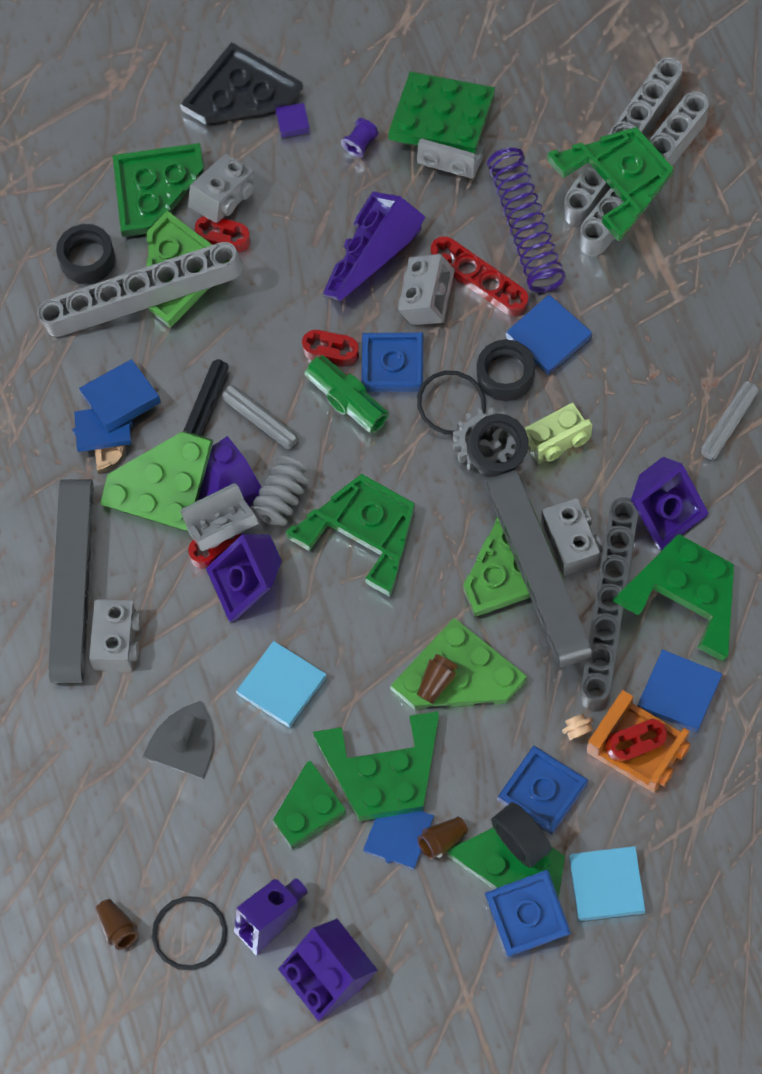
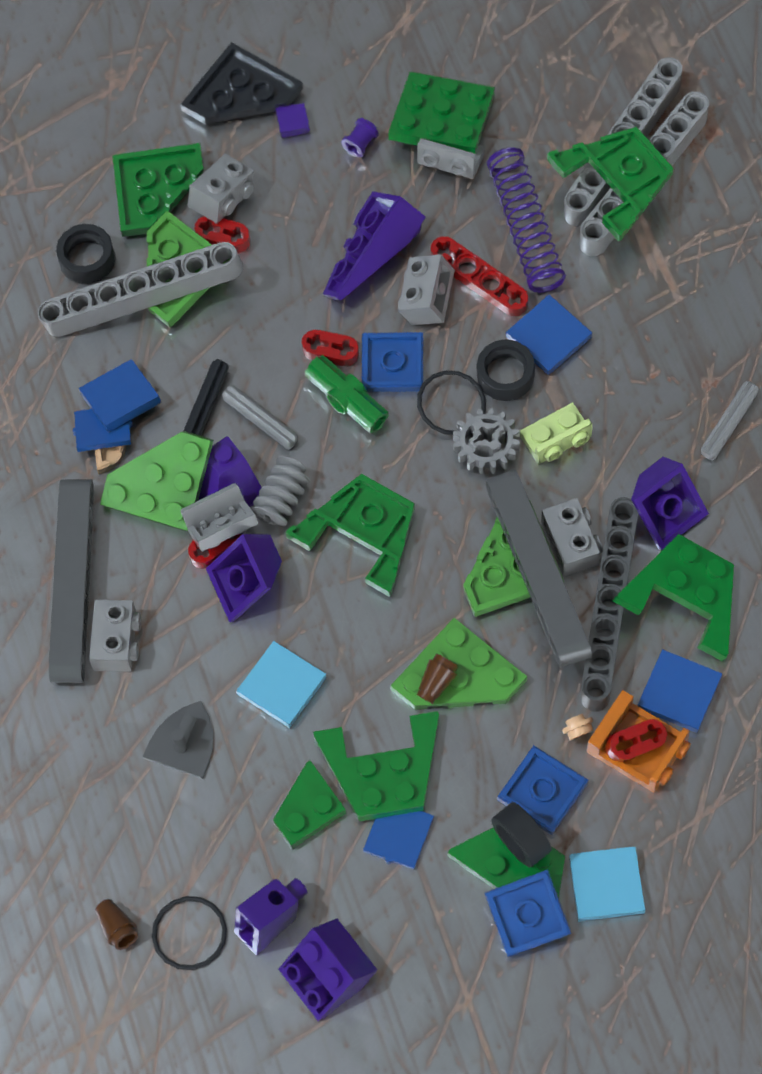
(441, 837): reddish brown cone -> none
(509, 424): black tyre -> none

